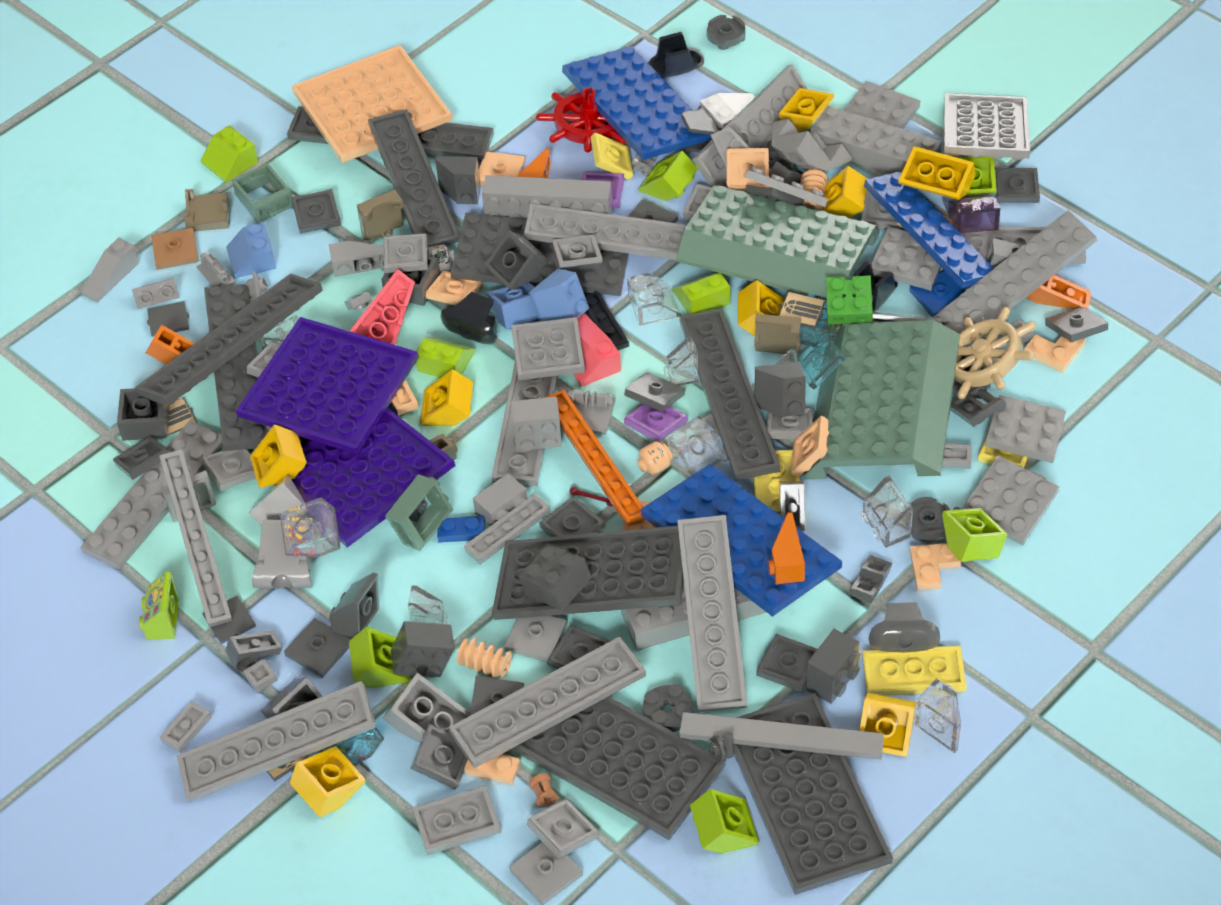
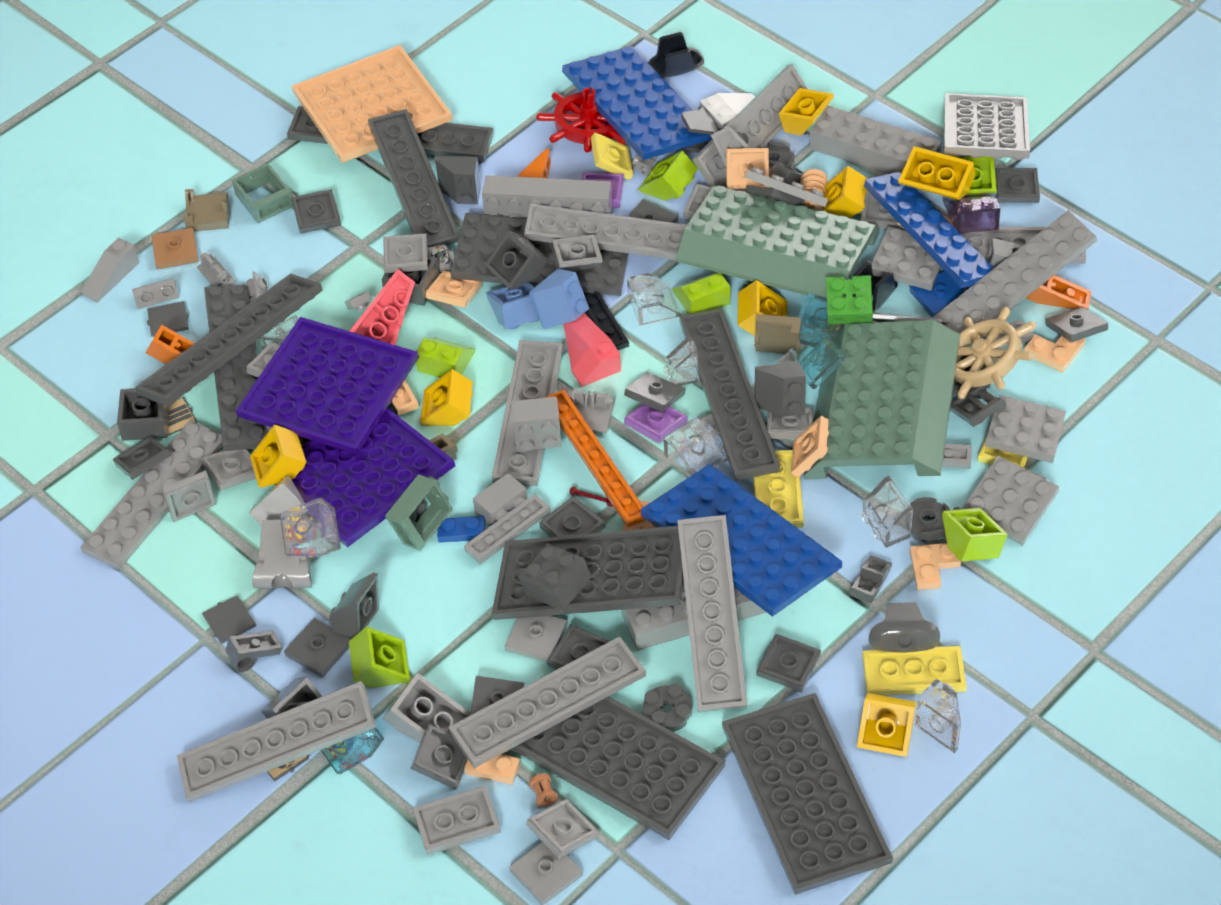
(160, 609): lime slope -> none
(185, 727): light grey plate -> none
(195, 538): light grey plate -> none
(229, 154): lime slope -> none
(251, 251): medium blue slope -> none
(260, 675): light grey plate -> none
(326, 781): yellow slope -> none
(355, 257): light grey slope -> none
(380, 215): dark tan piece -> none
(422, 649): dark grey brick -> none
(425, 607): clear slope -> none
(471, 319): black piece -> none
(484, 660): light nougat piece -> none
(500, 165): light nougat plate -> none
(547, 348): light grey plate -> none
(654, 458): light nougat head -> none
(722, 746): dark grey plate -> none
(723, 822): lime slope -> none
(734, 35): dark grey plate -> none
(784, 735): light grey tile -> none
(787, 557): orange slope -> none
(793, 501): slope -> none
(803, 307): piece -> none
(806, 148): light grey brick -> none
(833, 666): dark grey brick -> none
(883, 105): light grey plate -> none

